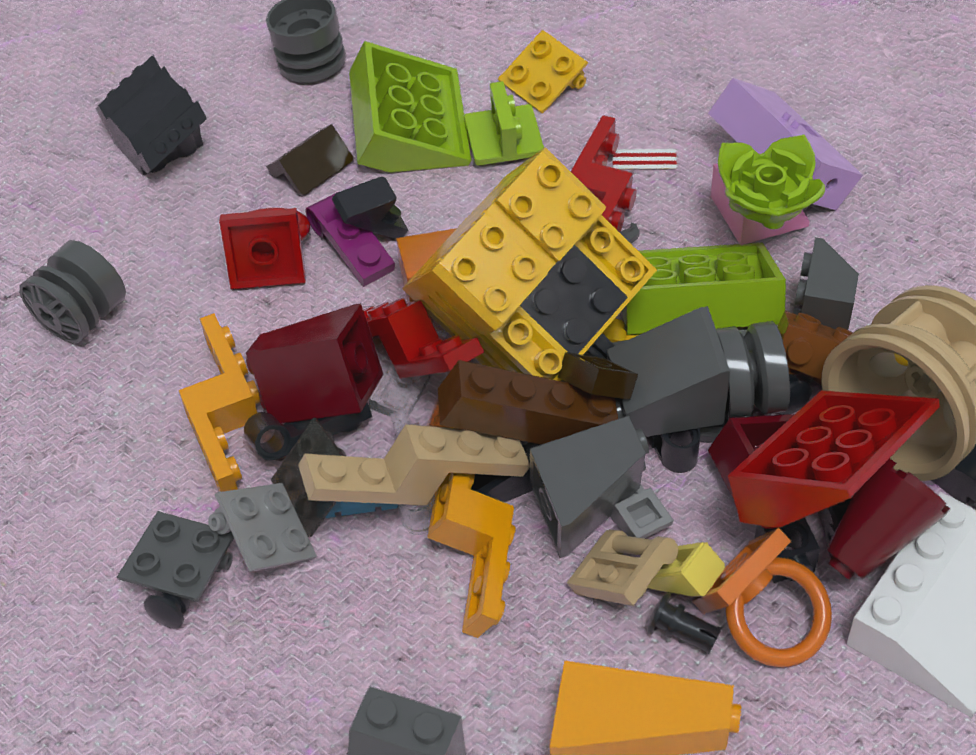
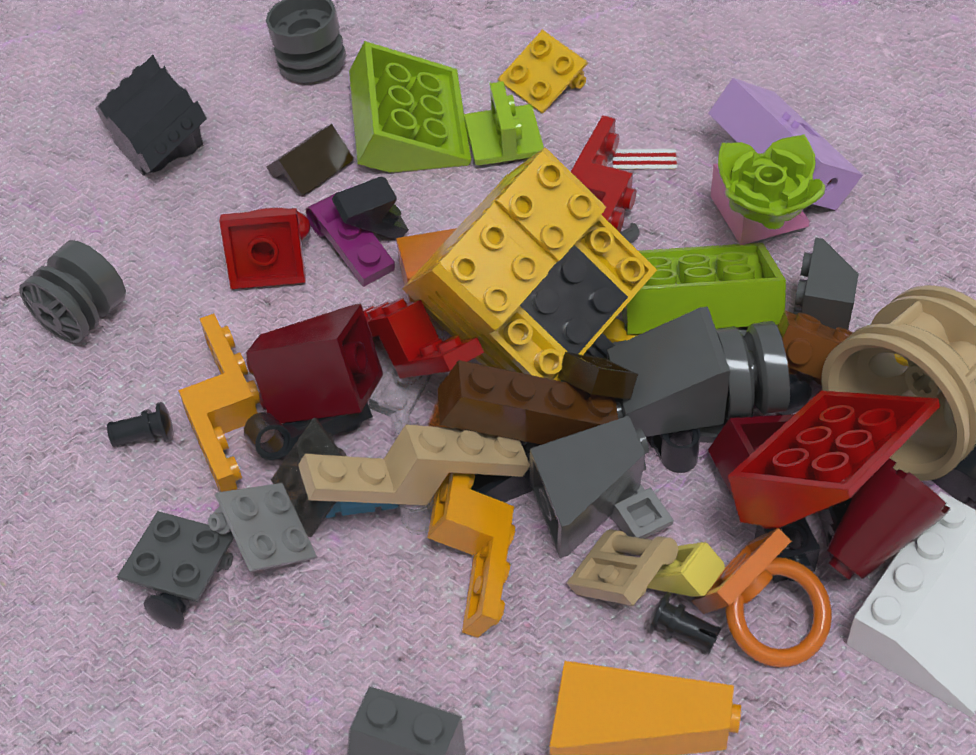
(145, 426): none -> black pin

